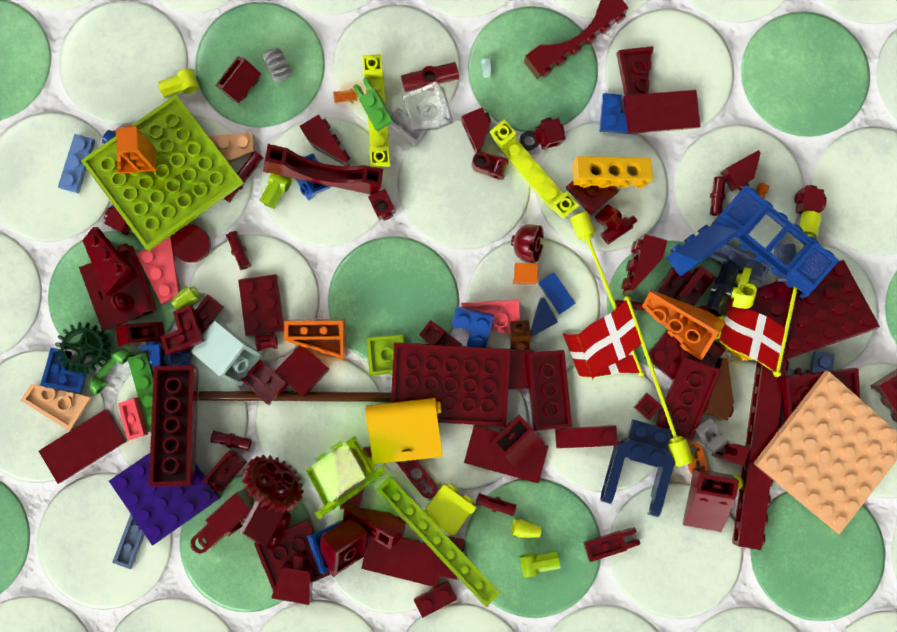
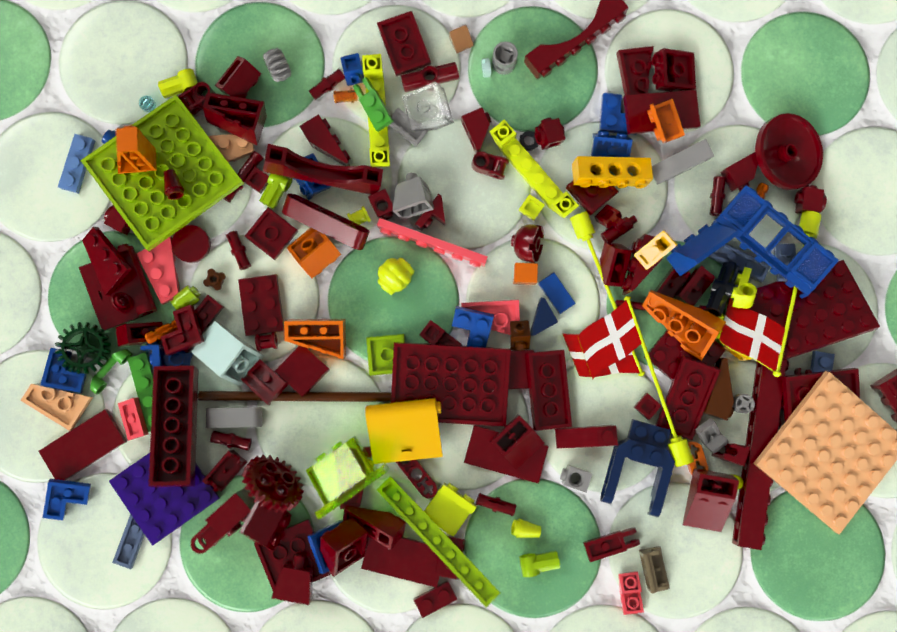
(63, 492): none -> blue plate
(149, 105): none -> clear light blue hinge
(163, 330): none -> orange axle
(172, 186): none -> dark red cone
(194, 97): none -> dark red piece
(217, 285): none -> reddish brown plate
(233, 417): none -> light grey beam
(236, 115): none -> dark red wedge
(257, 180): none -> dark red plate
(271, 233): none -> dark red tile
(313, 251): none -> orange slope
(325, 221): none -> dark red beam
(327, 84): none -> dark red pin
(352, 69): none -> blue bracket
(359, 216): none -> neon yellow bush
(394, 275): none -> neon yellow hair
(403, 43): none -> dark red plate
(412, 197): none -> light grey torso
(423, 240): none -> coral plate
(438, 213): none -> dark red slope
(461, 39): none -> medium nougat slope
(504, 58): none -> light grey wheel
(531, 207): none -> neon yellow plate
(583, 482): none -> light grey brick
(611, 145): none -> blue bracket
(614, 263): none -> dark red slope
(630, 593): none -> coral slope
(654, 569): none -> dark tan hinge
(655, 249): none -> yellow slope
(666, 120): none -> orange bracket
(674, 70): none -> dark red plate
(682, 161): none -> light grey slope
(747, 403): none -> light grey wheel
(789, 151): none -> dark red dish

